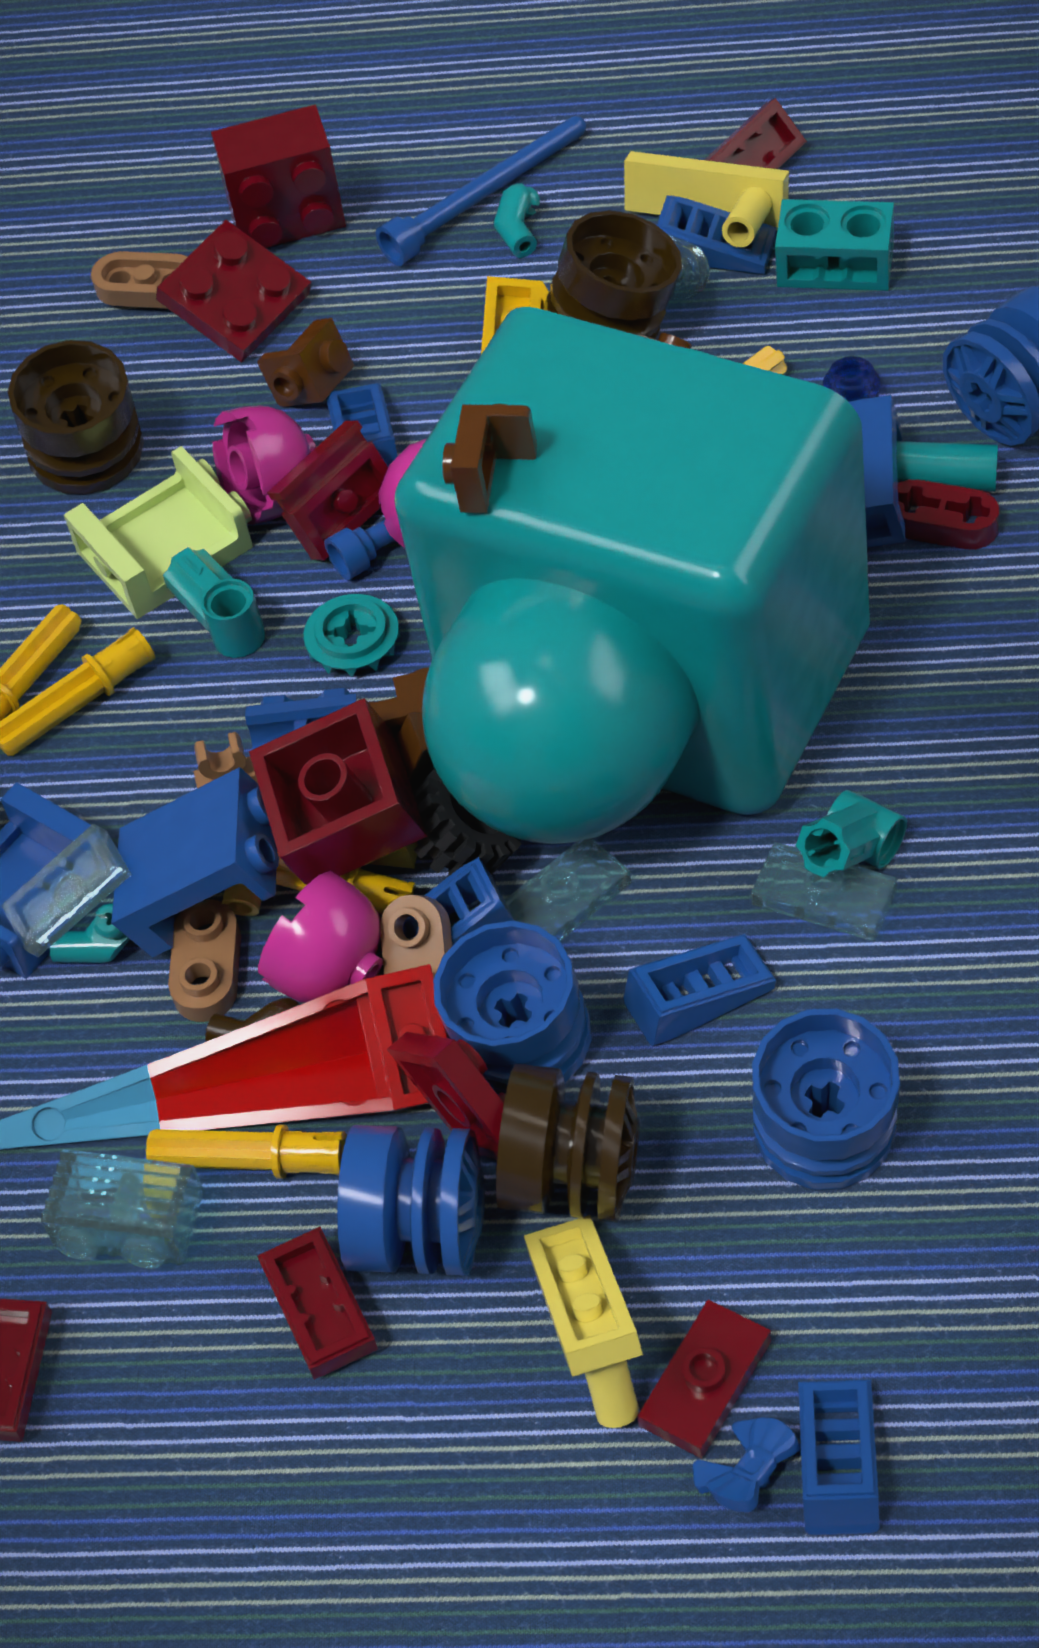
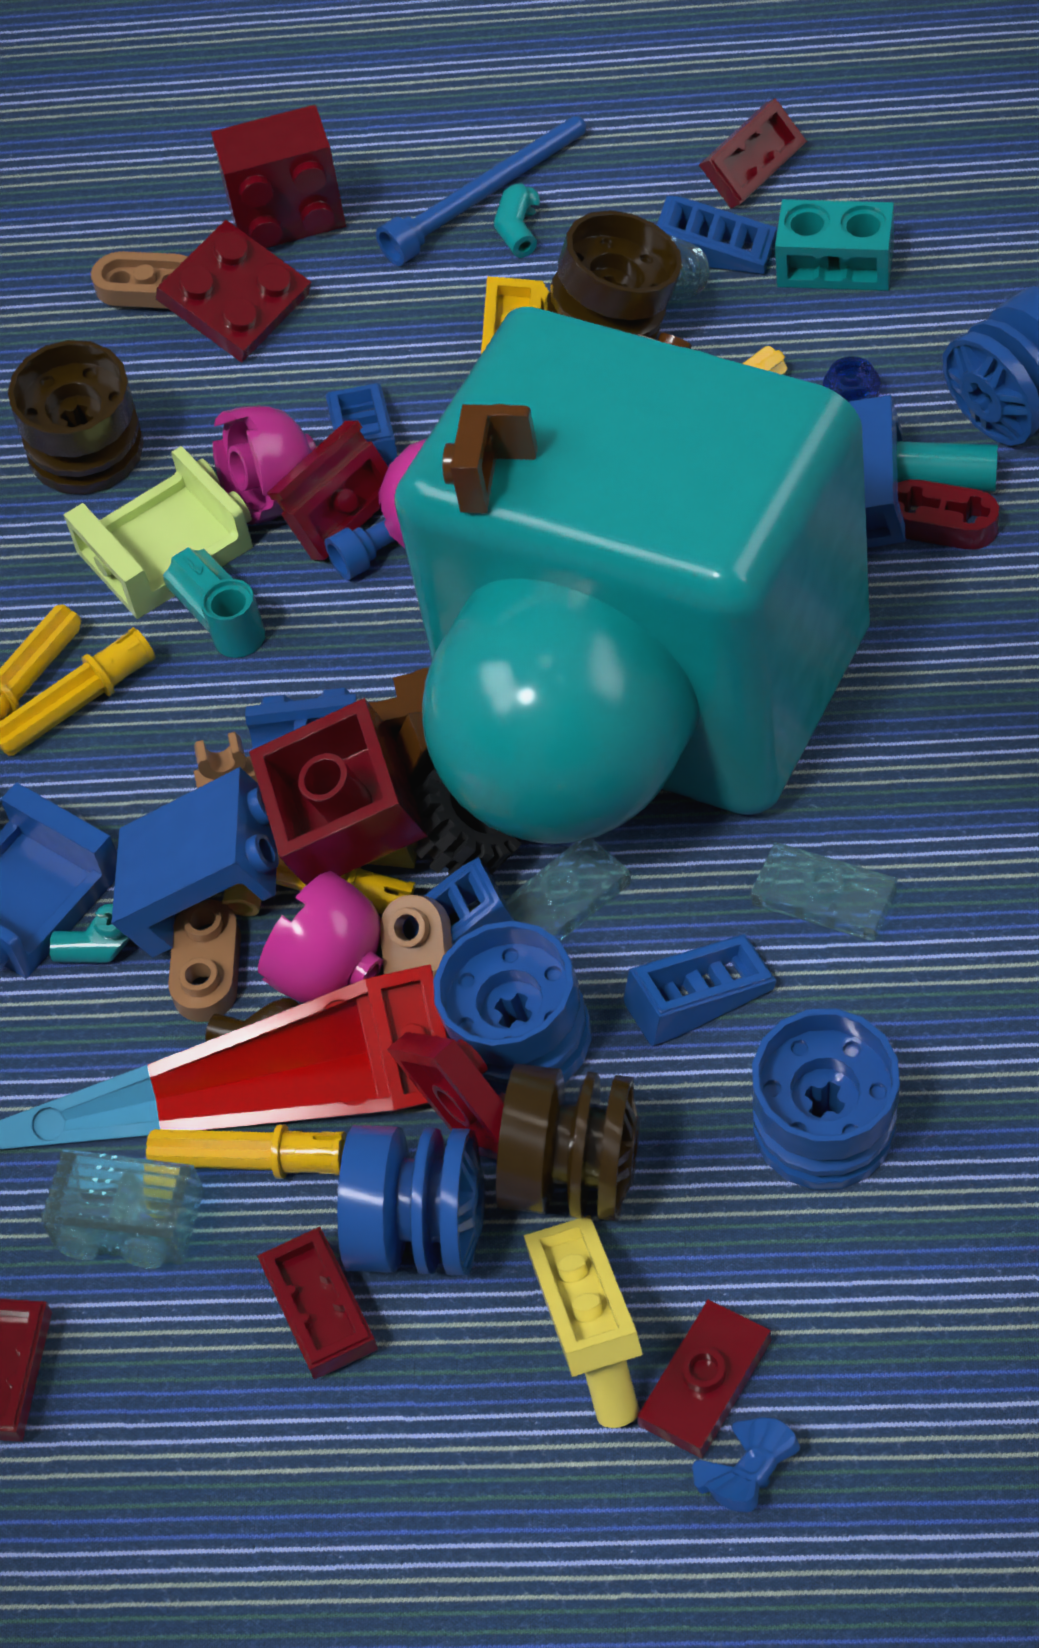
(66, 890): clear light blue plate -> none
(309, 366): reddish brown bracket -> none
(332, 621): teal gear -> none
(747, 192): light yellow piece -> none
(838, 1500): blue slope -> none
(851, 833): teal piece -> none

